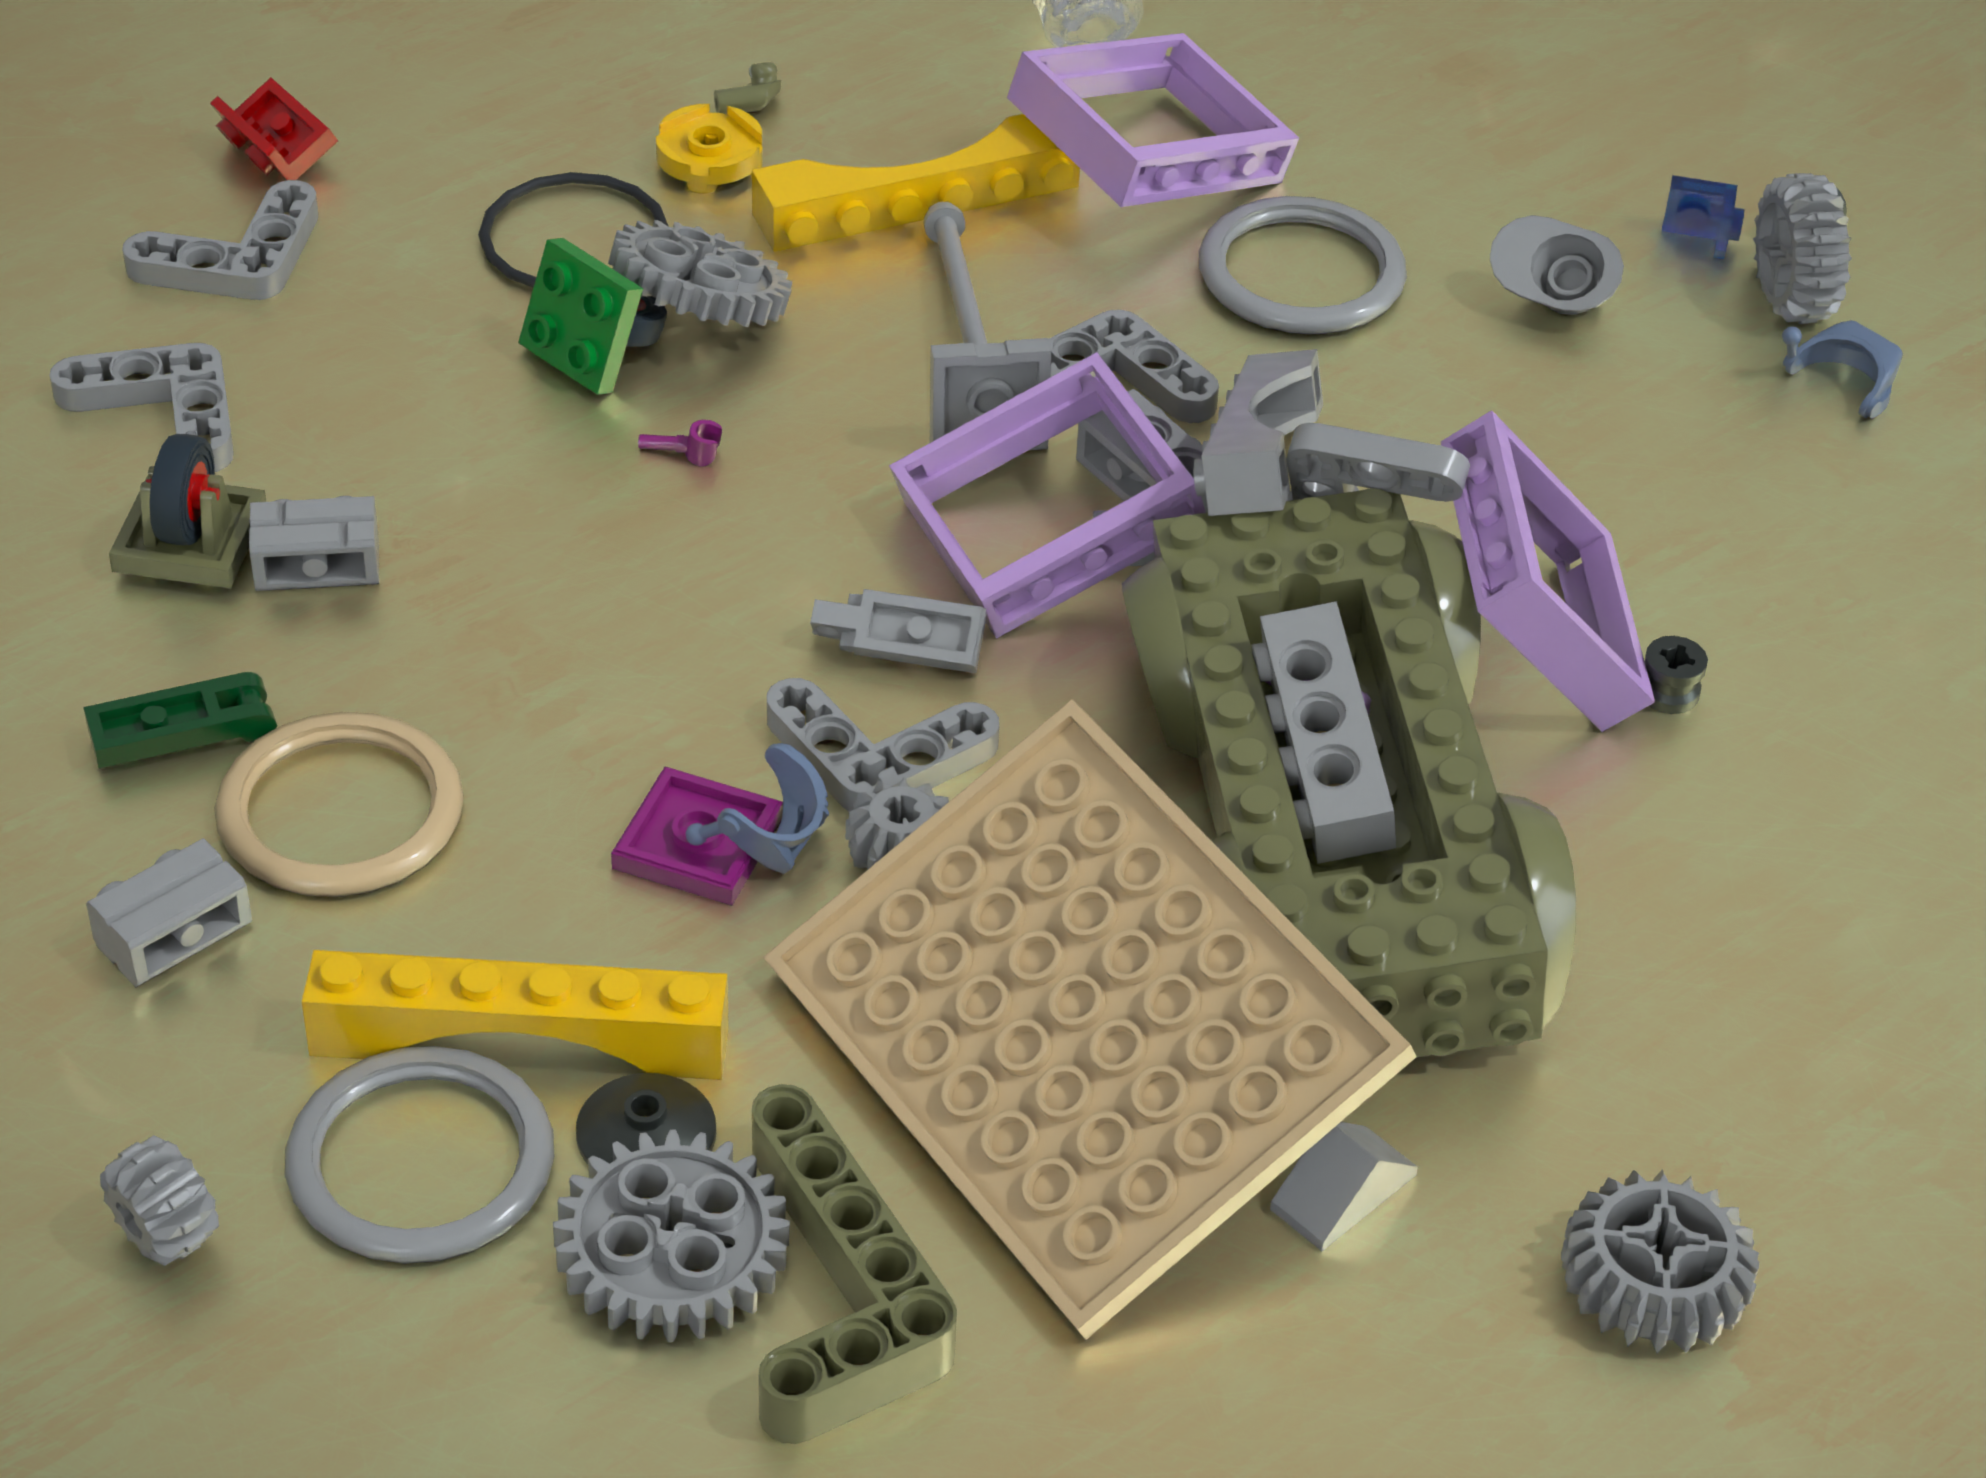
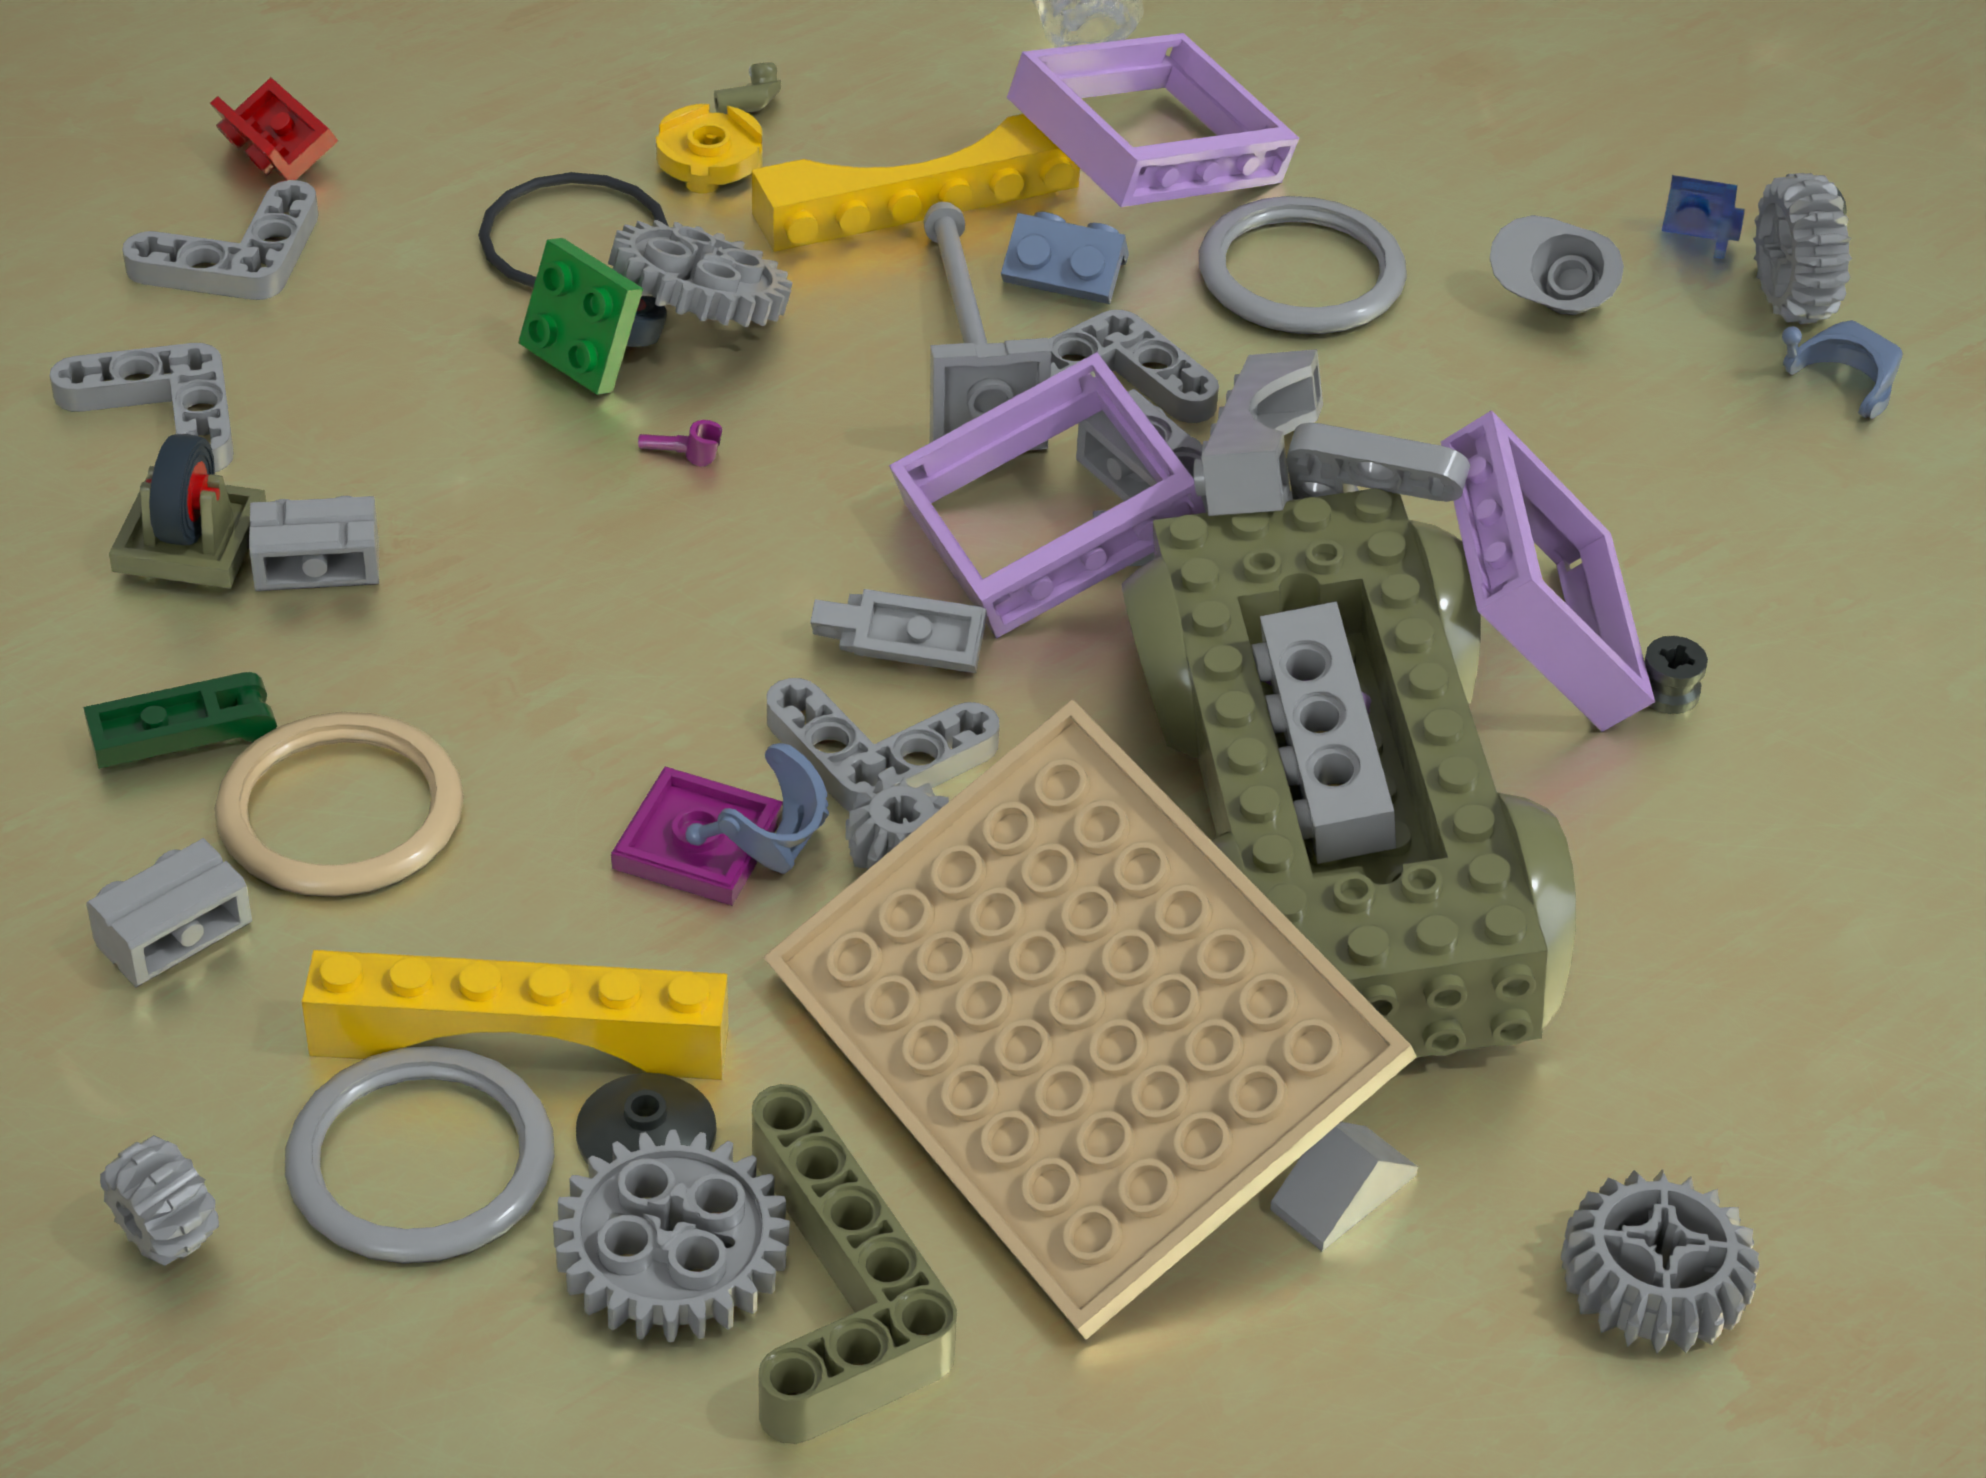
(1065, 257): none -> sand blue bracket

